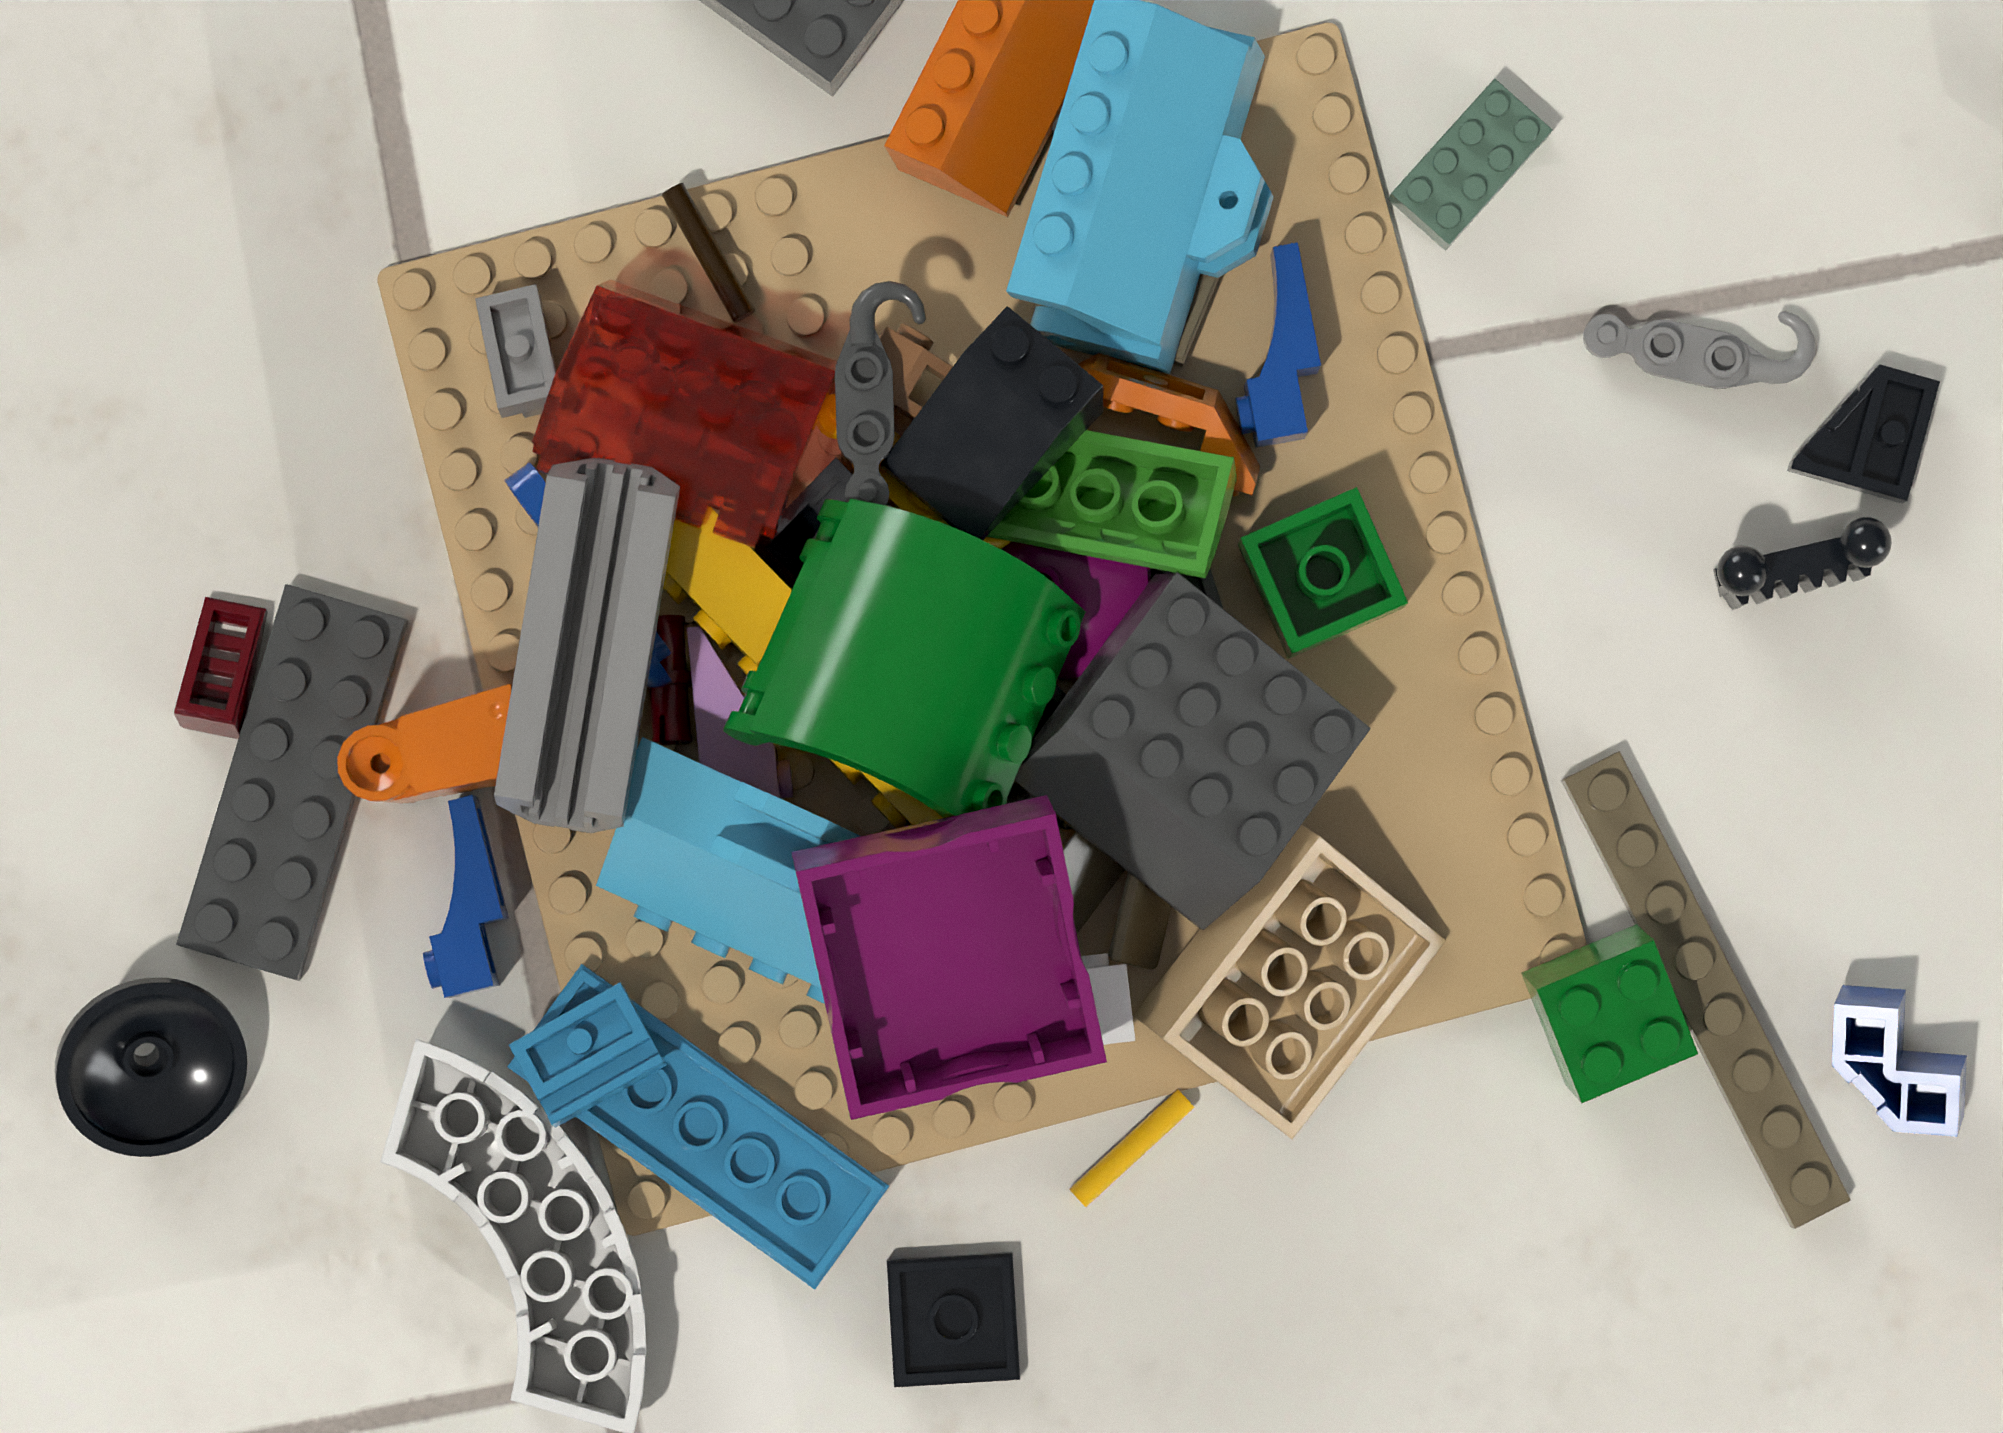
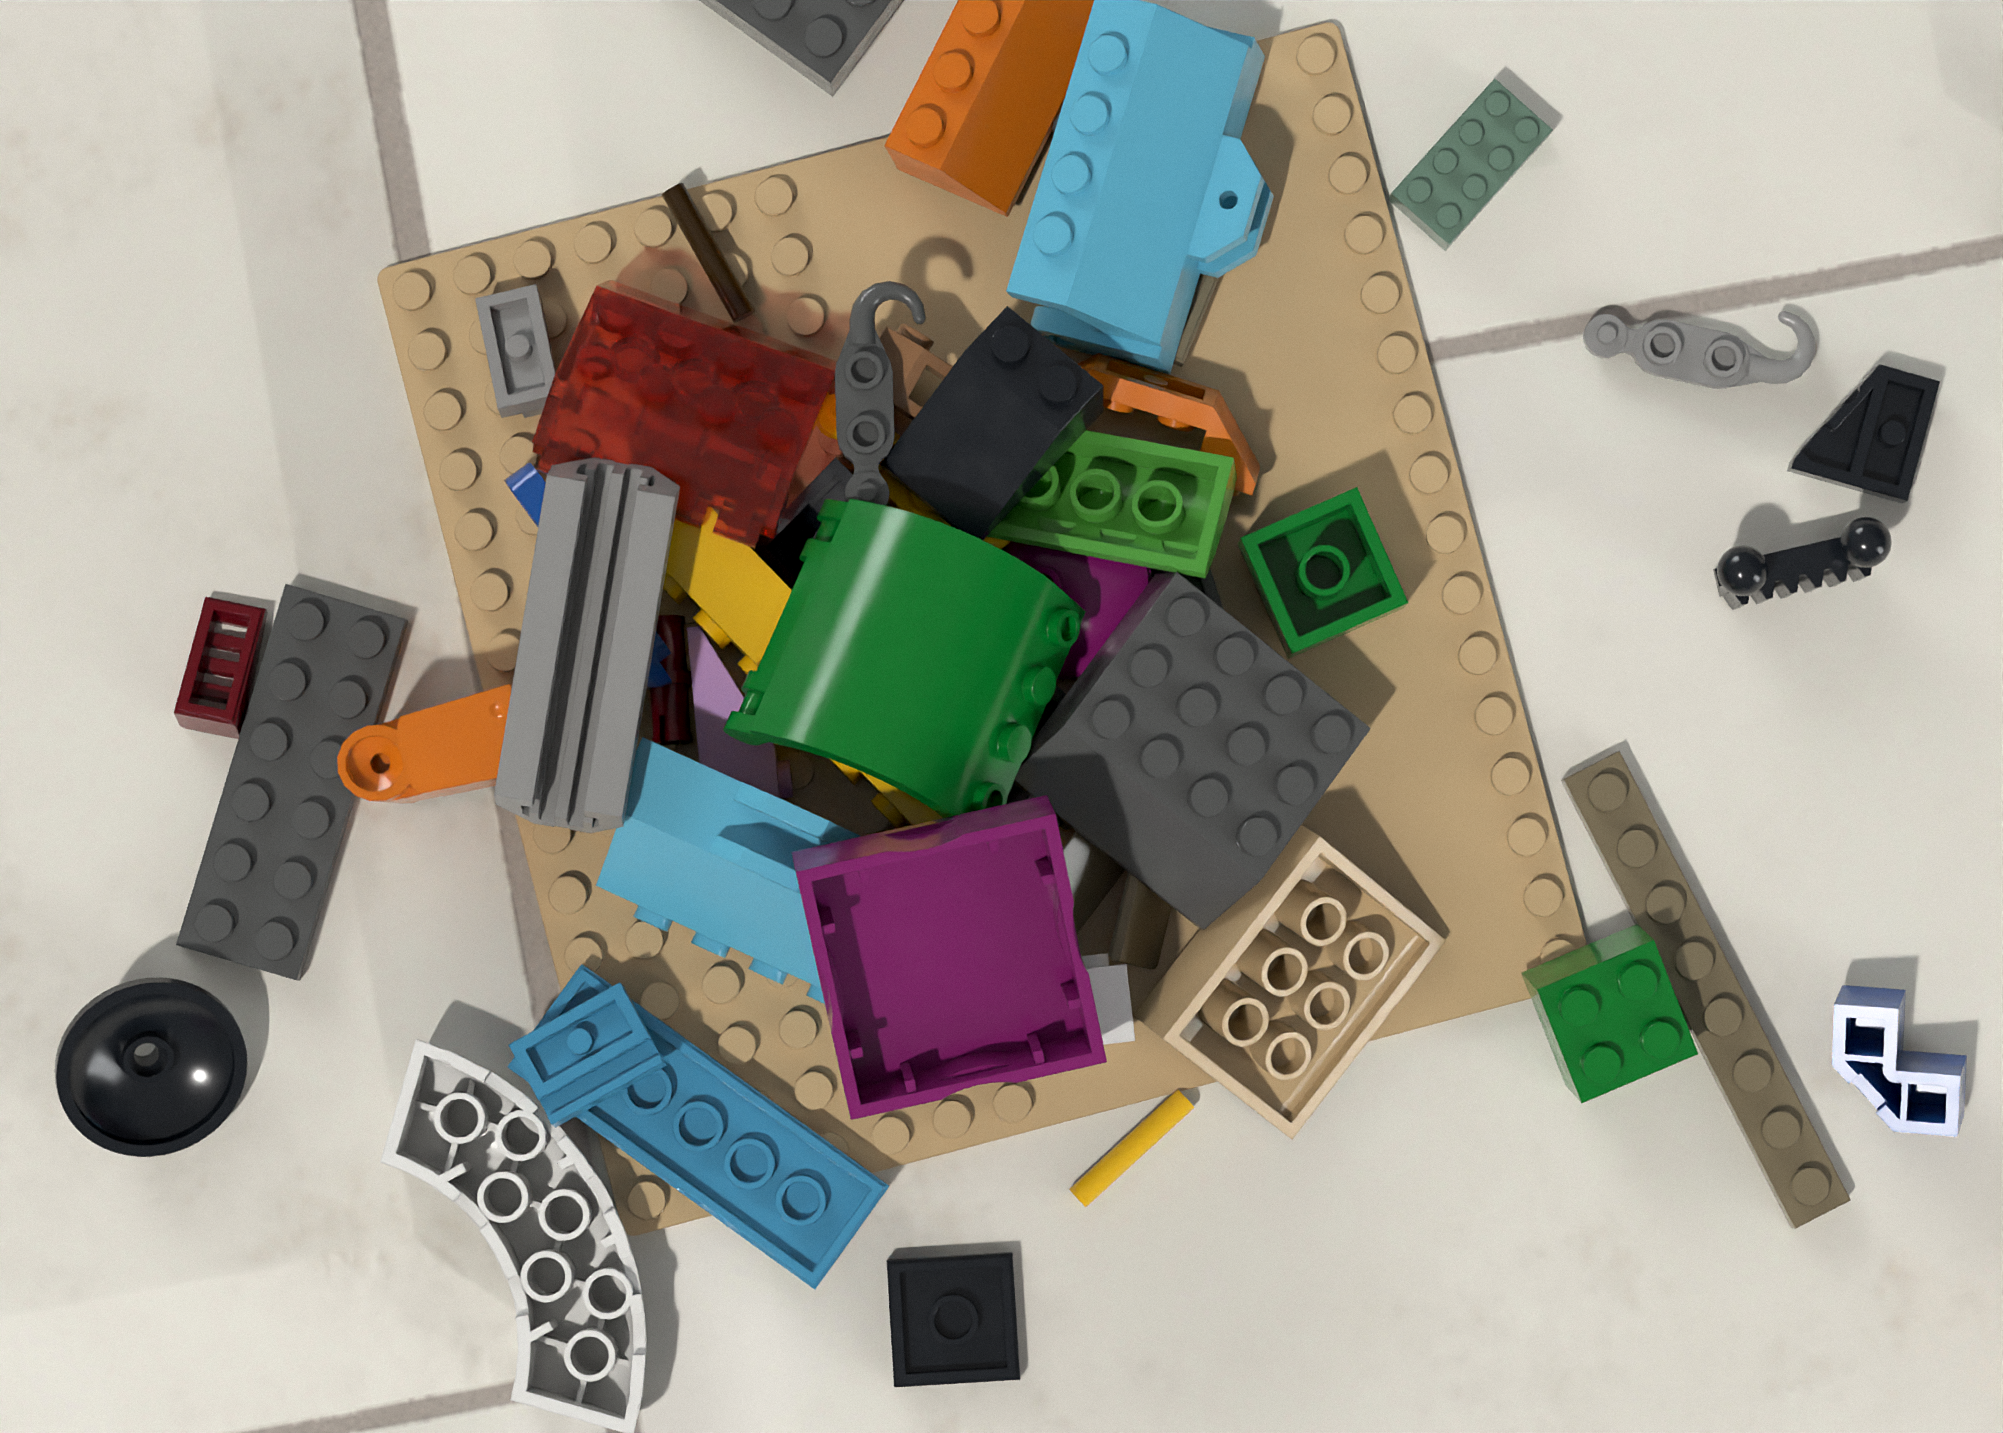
(462, 953): blue slope -> none
(1274, 400): blue slope -> none

